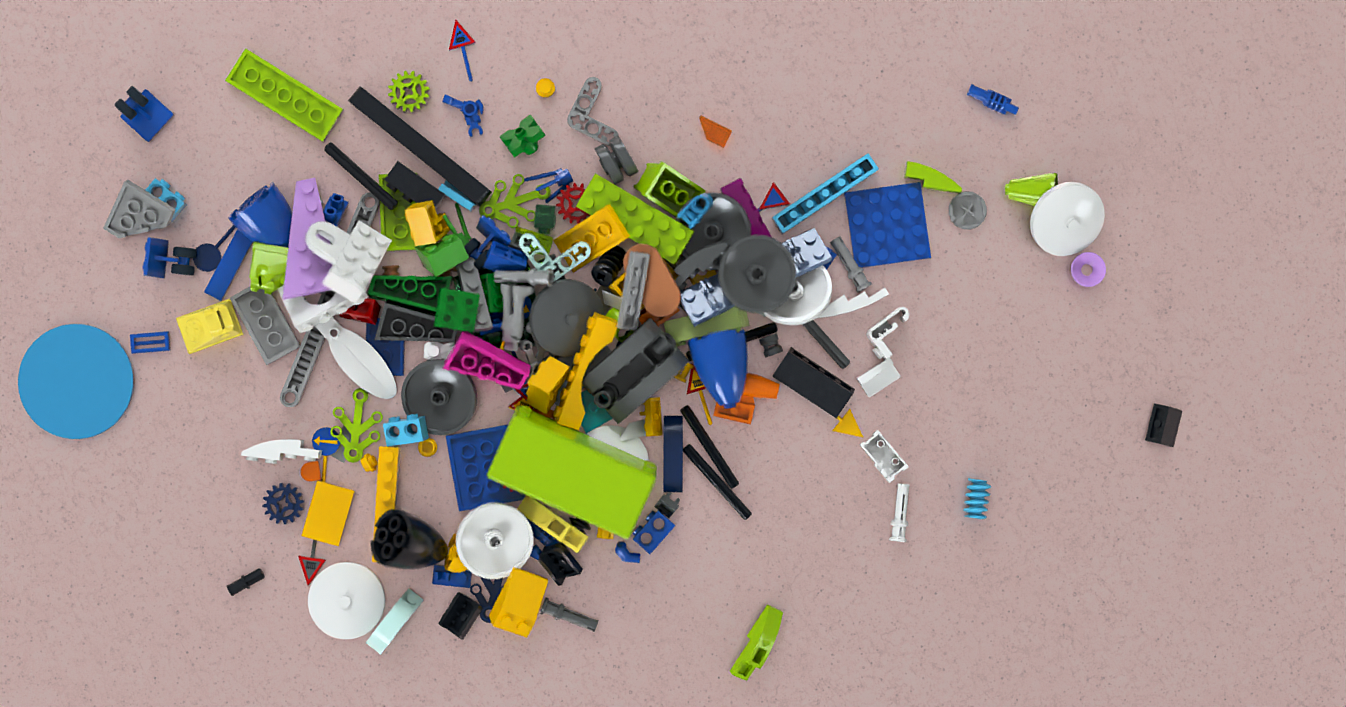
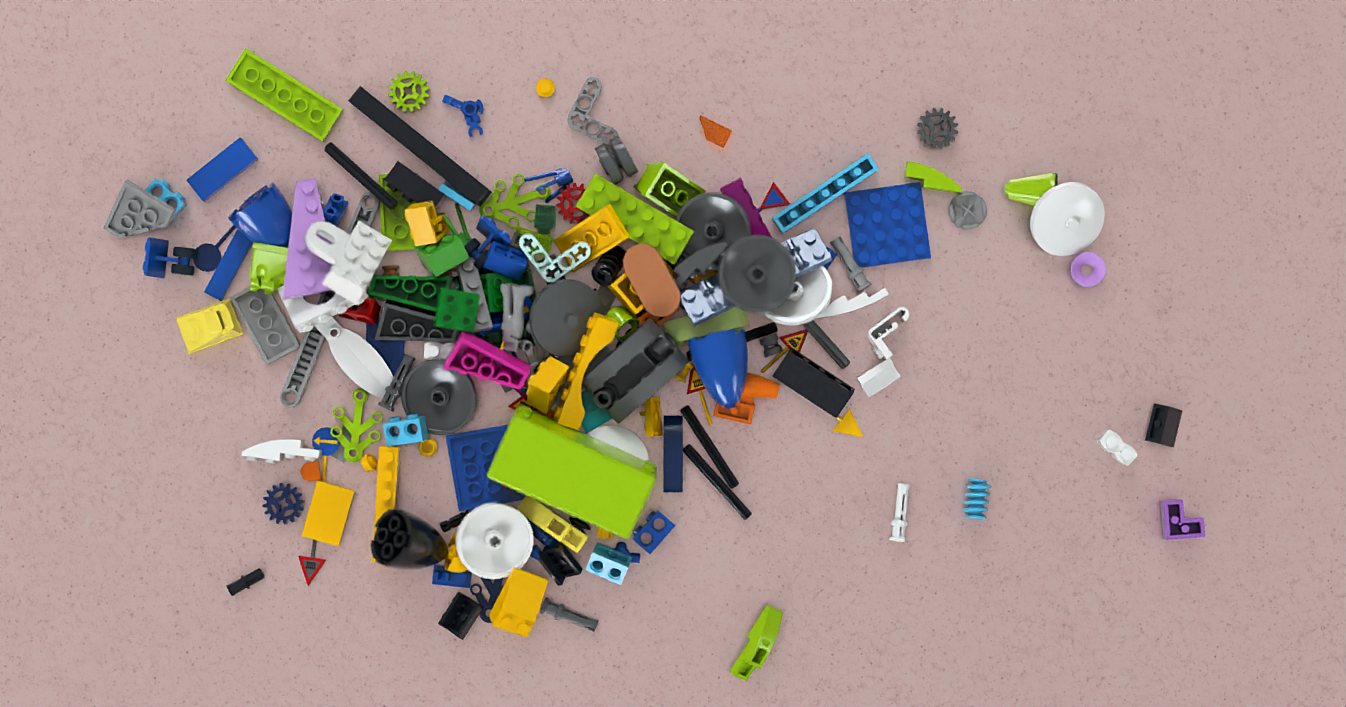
(76, 381): dark azure tile -> none
(143, 113): blue plate -> none
(166, 341): blue tile -> none
(222, 169): none -> blue piece
(346, 600): white dish -> none
(393, 390): none -> dark grey pin
(394, 621): light aqua arch -> none
(454, 521): none -> black axle
(461, 38): piece -> none
(523, 138): green plant -> none
(532, 277): light grey pin -> none
(608, 563): none -> medium azure brick
(611, 300): white sticker -> none
(633, 290): light grey plate -> none
(634, 430): white sticker -> none
(666, 505): dark grey tile -> none
(694, 212): dark azure piece -> none
(792, 340): none -> piece
(883, 456): white piece -> none
(945, 133): none -> dark grey gear
(993, 100): blue hinge -> none
(1112, 443): none -> white brick
(1175, 525): none -> medium lavender brick

